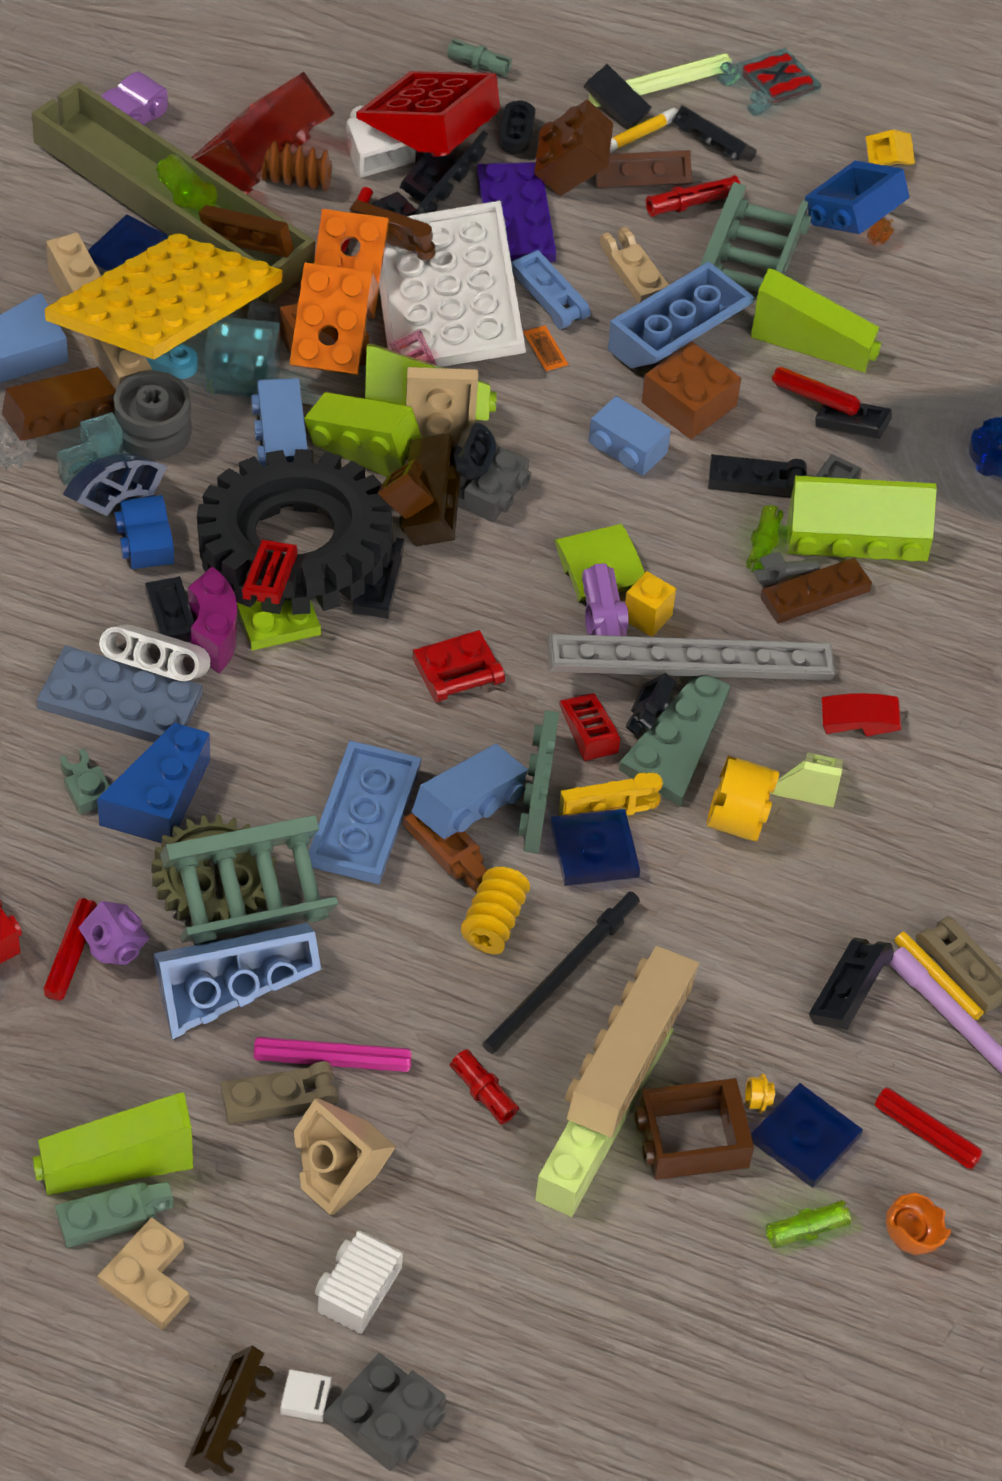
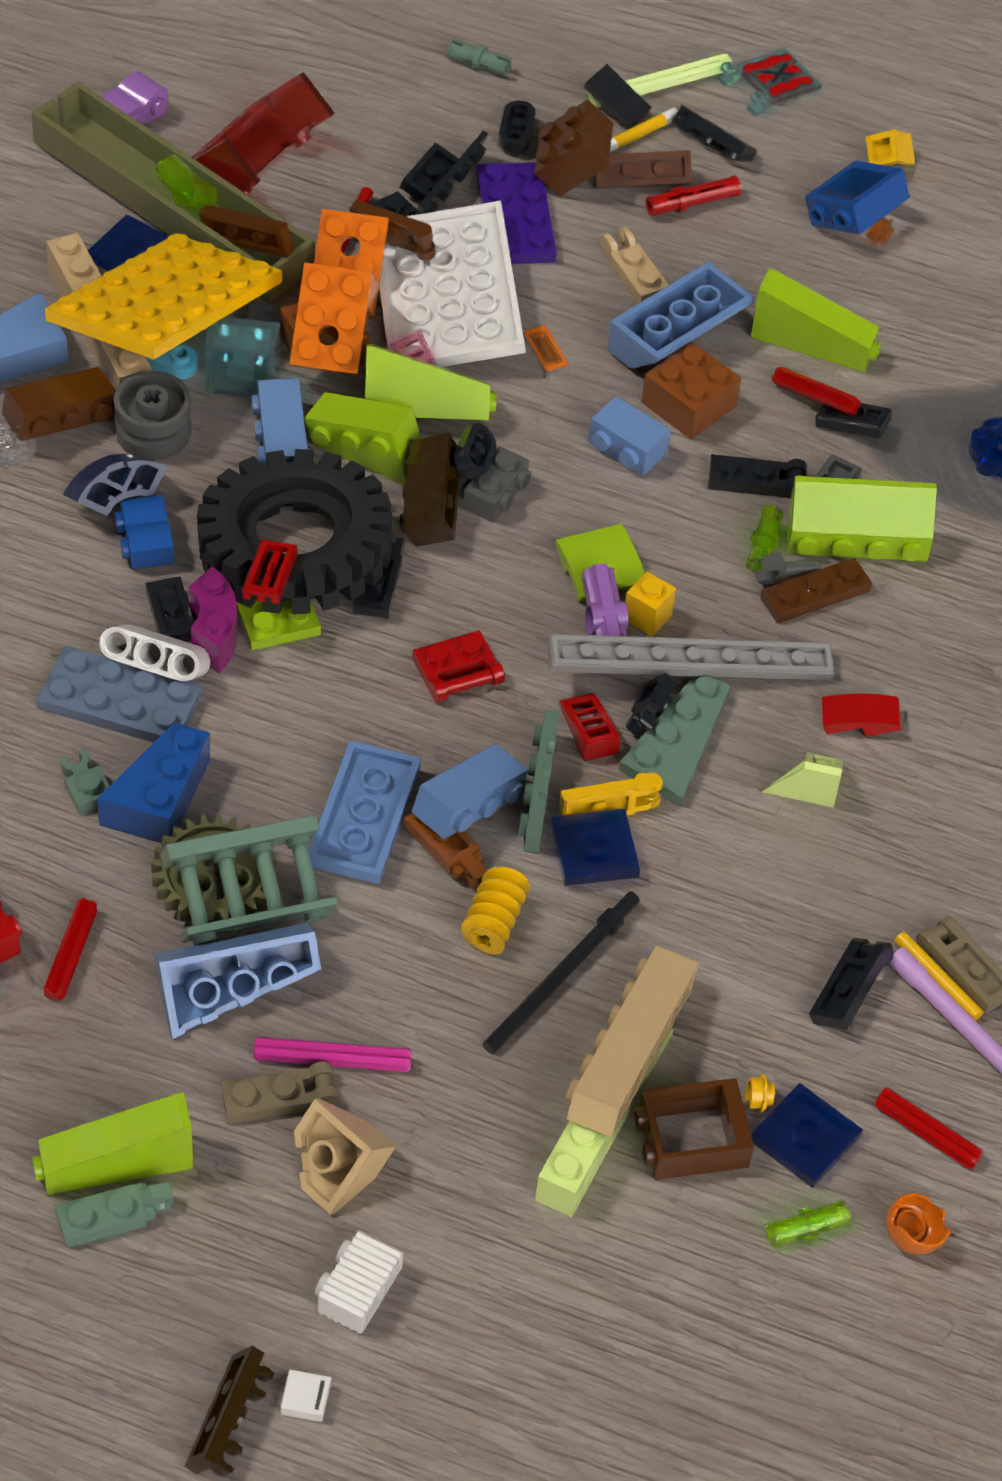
(99, 439): clear light blue brick -> none
(114, 933): medium lavender brick -> none
(138, 1278): tan plate -> none
(297, 166): dark orange piece -> none
(374, 150): white torso -> none
(387, 1411): dark grey plate -> none
(406, 490): reddish brown slope -> none
(434, 109): red slope -> none
(442, 399): tan plate -> none
(484, 1086): red pin -> none
(550, 289): medium blue plate -> none
(729, 228): sand green fence -> none
(742, 798): yellow brick -> none

